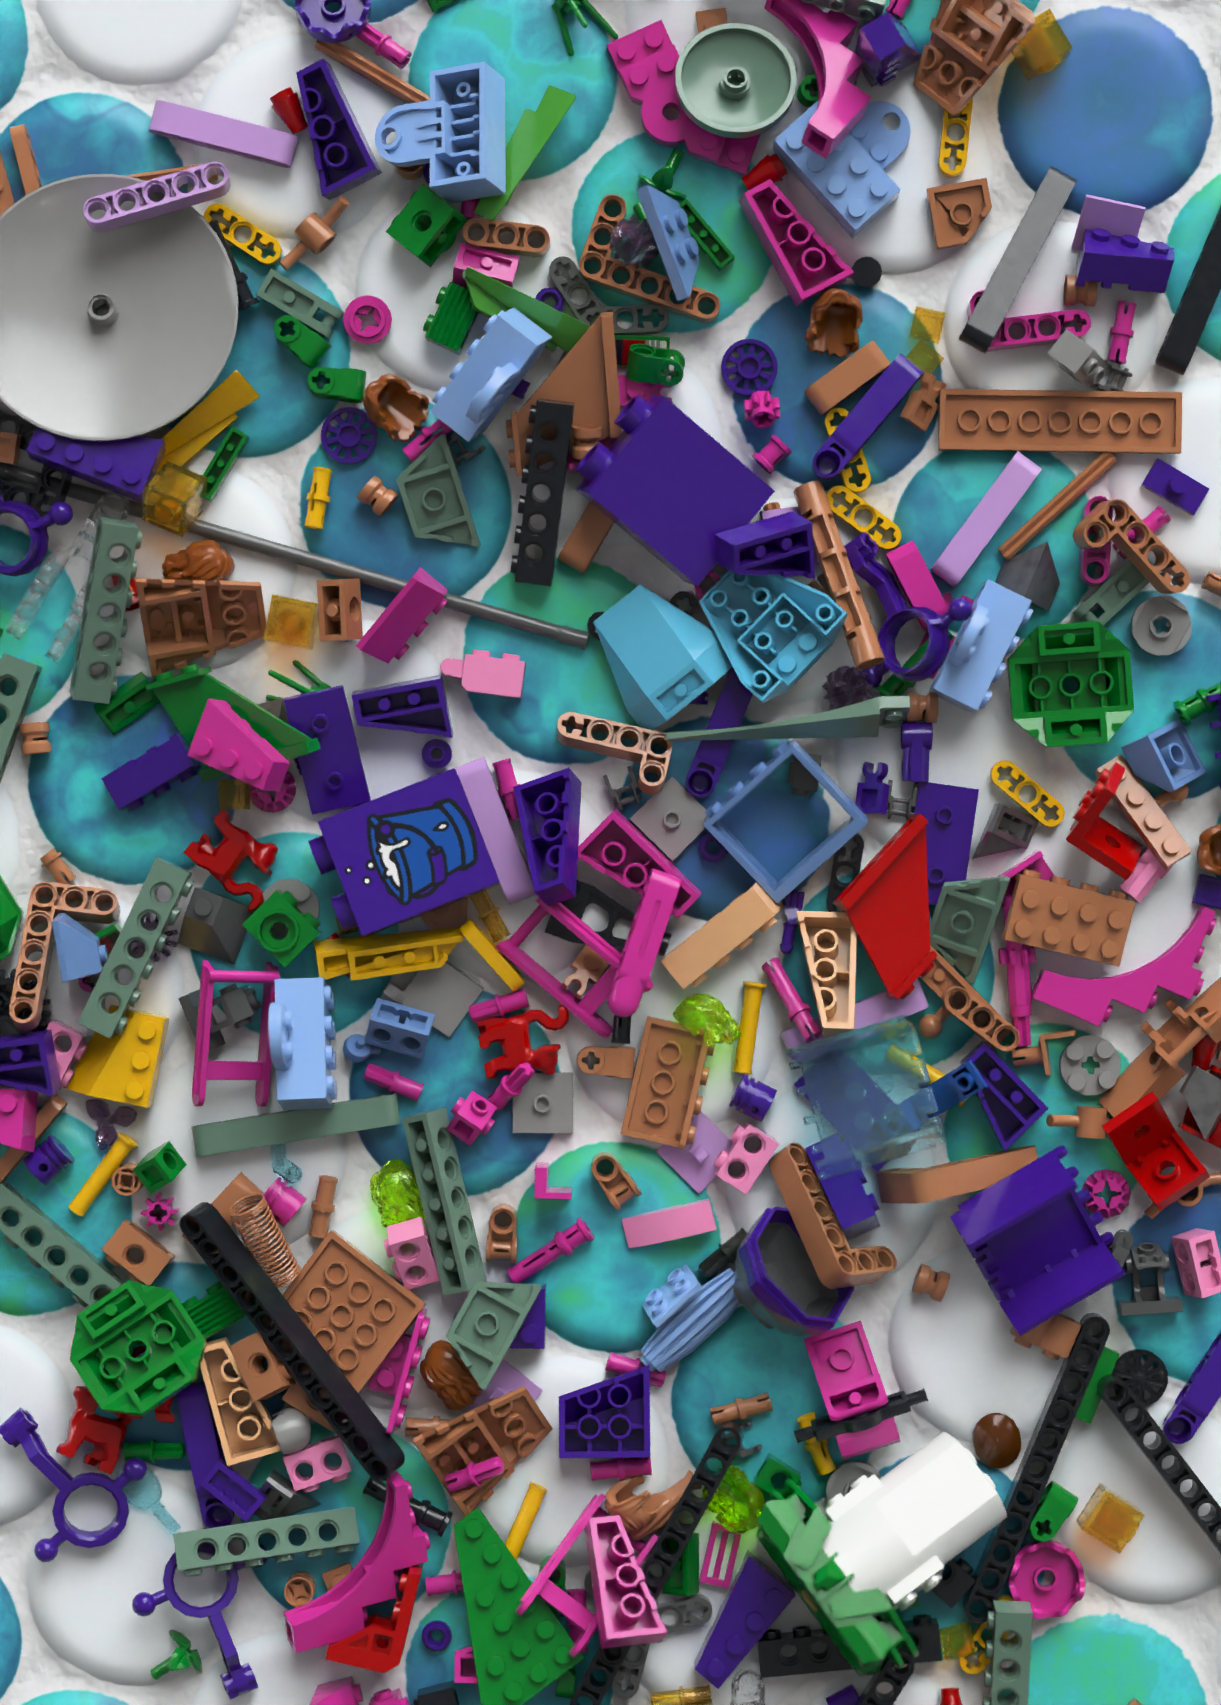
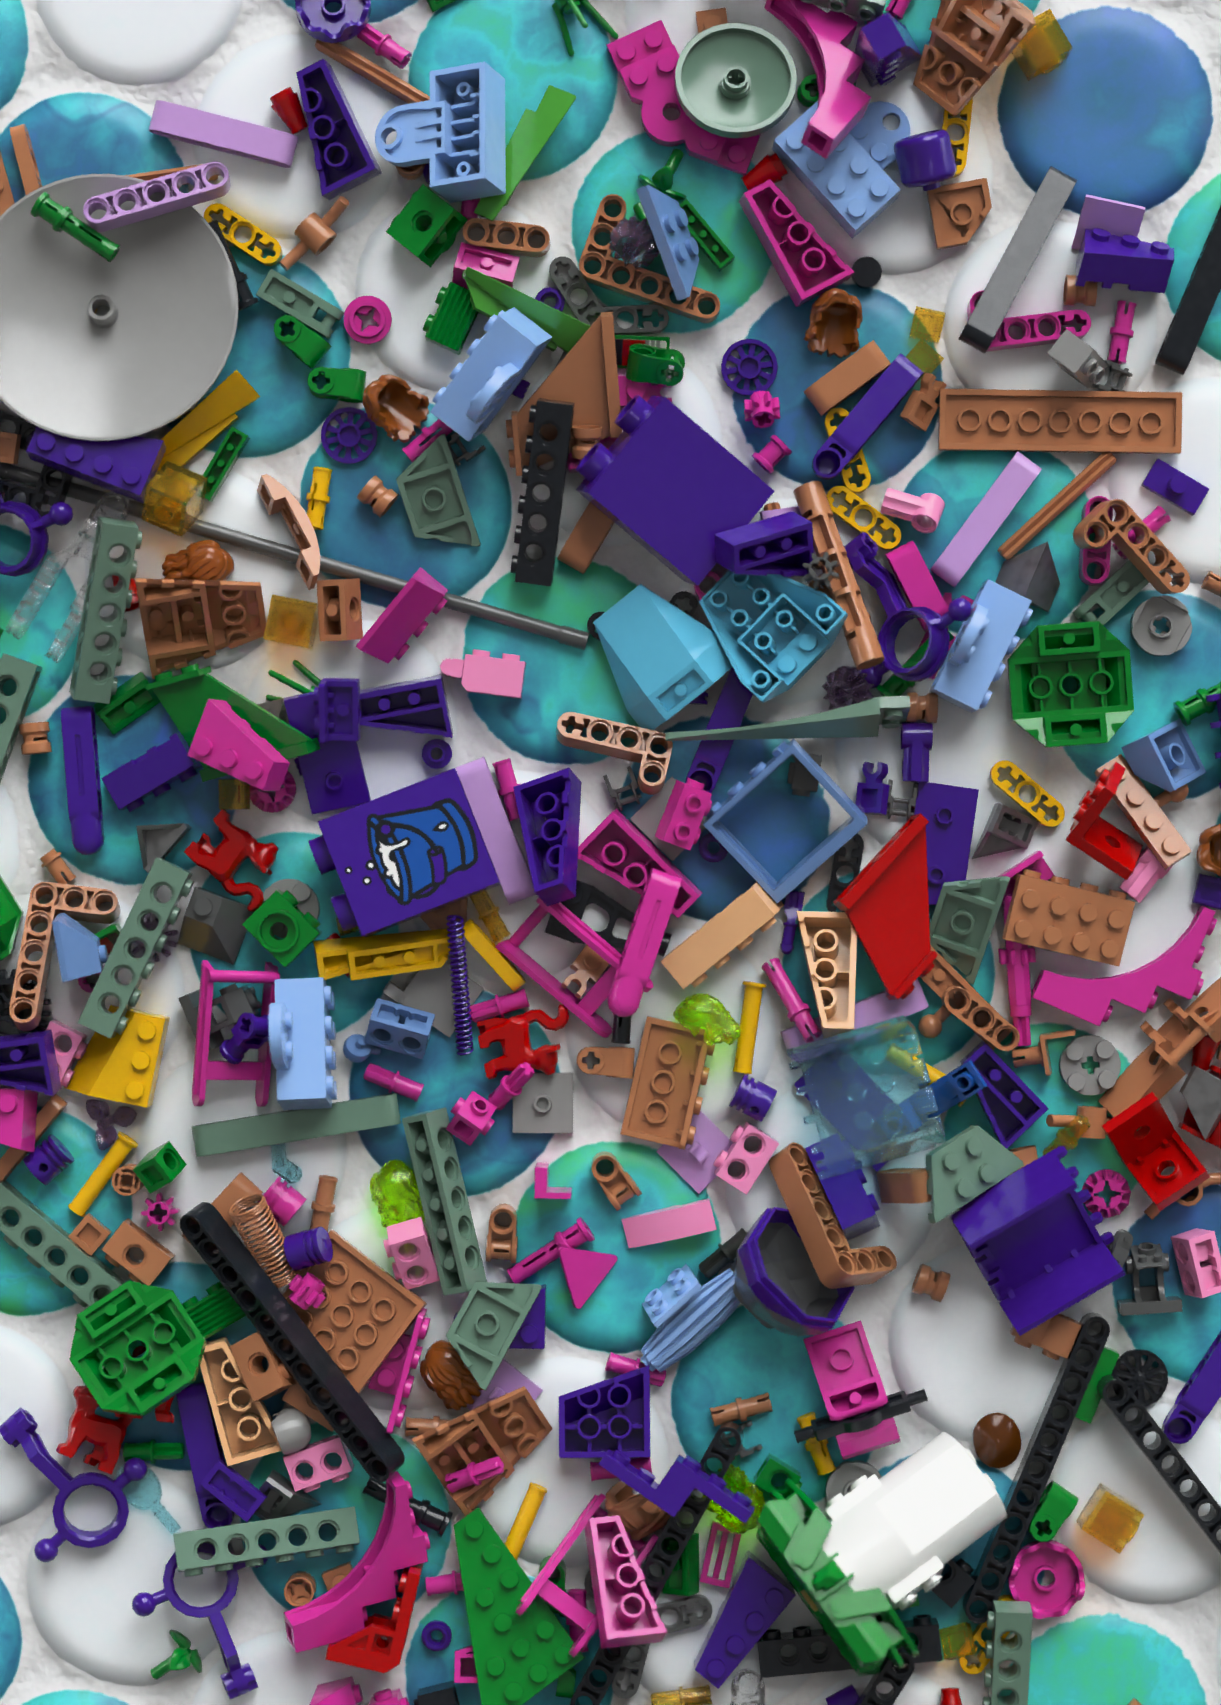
(63, 220): none -> green pin
(83, 778): none -> dark purple piece
(89, 1234): none -> nougat plate
(159, 841): none -> flat silver slope
(247, 1034): none -> dark purple connector
(279, 499): none -> nougat slope
(307, 1291): none -> dark pink gear
(308, 1248): none -> dark purple piece
(338, 710): none -> dark purple bracket
(461, 1024): none -> dark purple piece
(584, 1271): none -> dark pink piece
(677, 1484): none -> dark purple bracket
(684, 814): none -> dark pink brick
(817, 563): none -> dark grey gear
(921, 511): none -> bright pink piece
(925, 159): none -> dark purple head
(965, 1169): none -> sand green wing
(1070, 1134): none -> clear yellow axle

